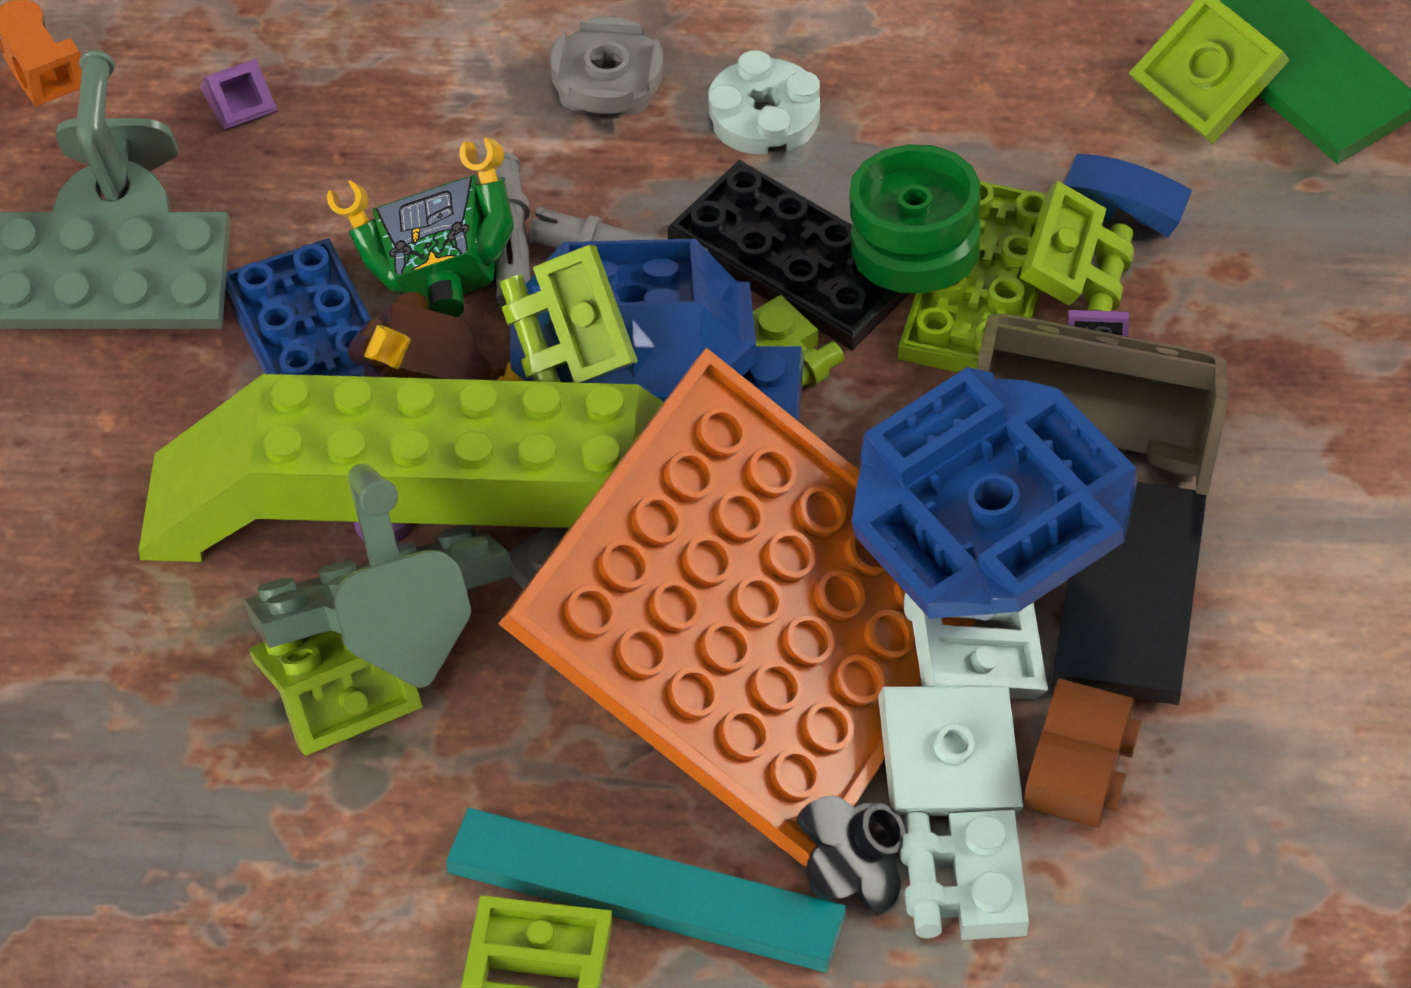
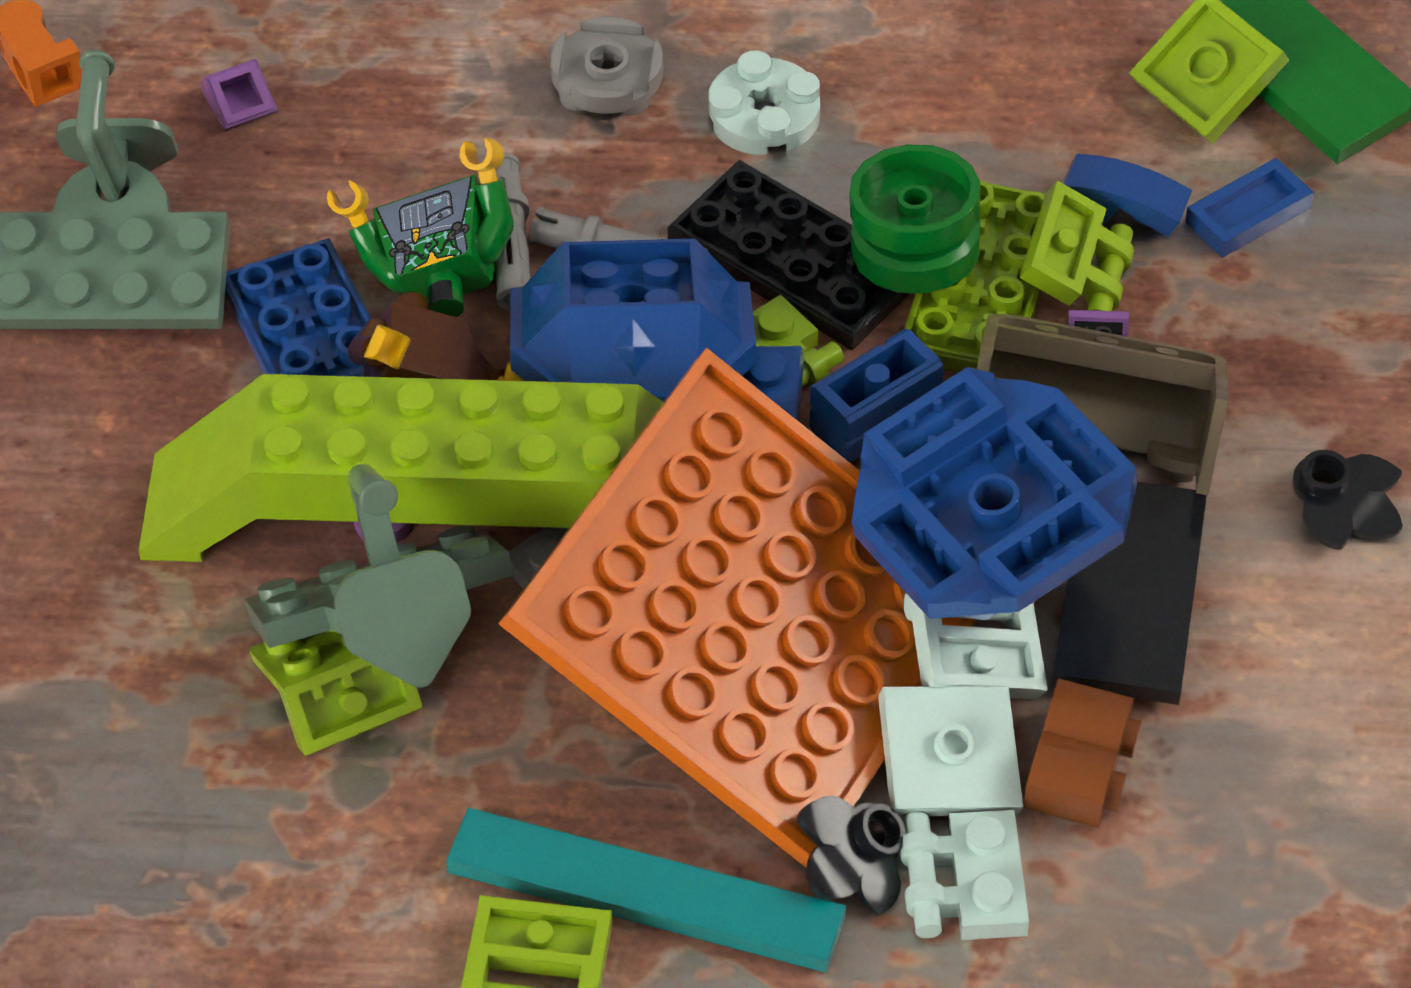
(582, 313): lime plate -> none
(871, 391): none -> blue brick
(1249, 207): none -> blue tile
(1350, 500): none -> black plate

